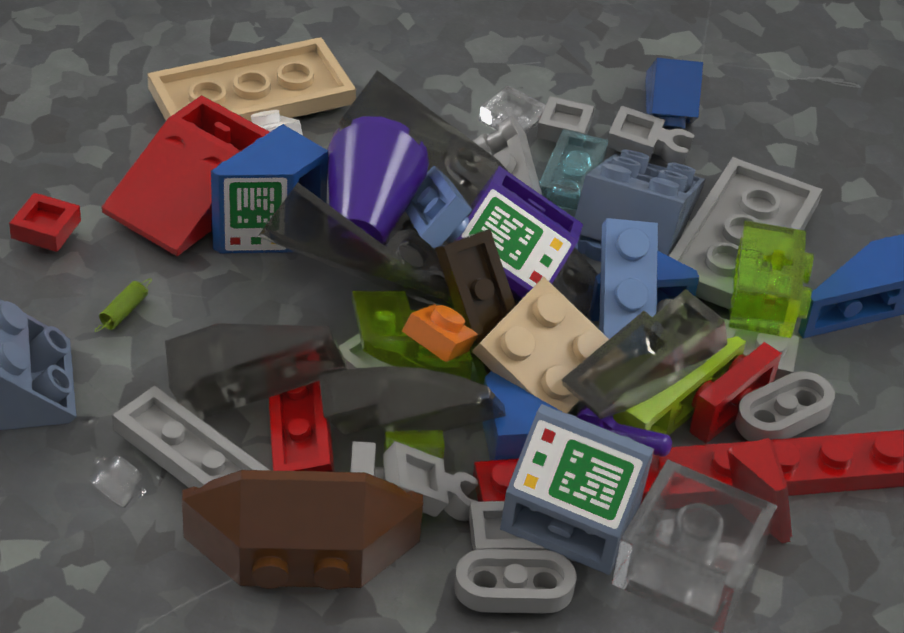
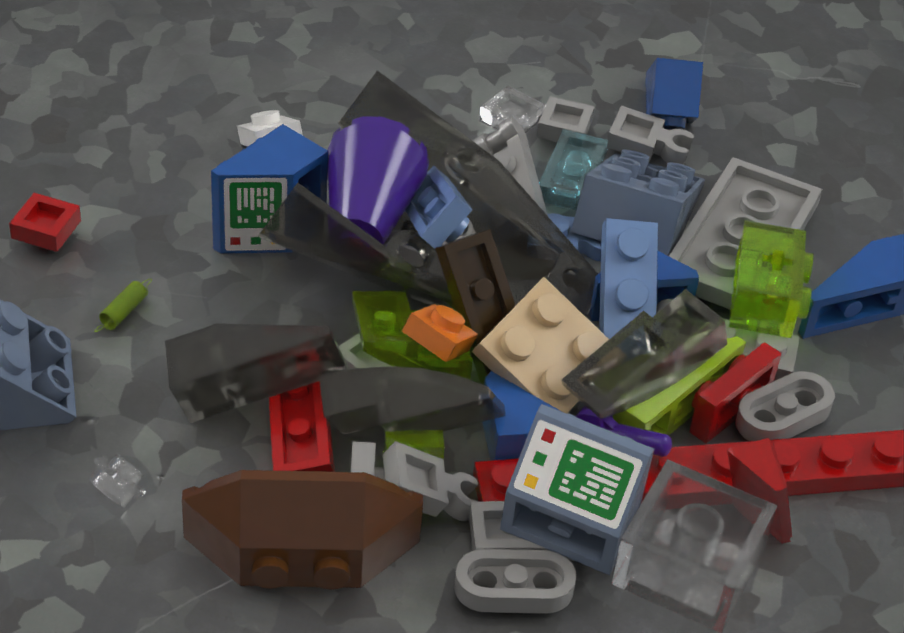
(170, 183): red slope -> none
(179, 440): light grey plate -> none
(286, 78): tan plate -> none
(527, 230): slope -> none

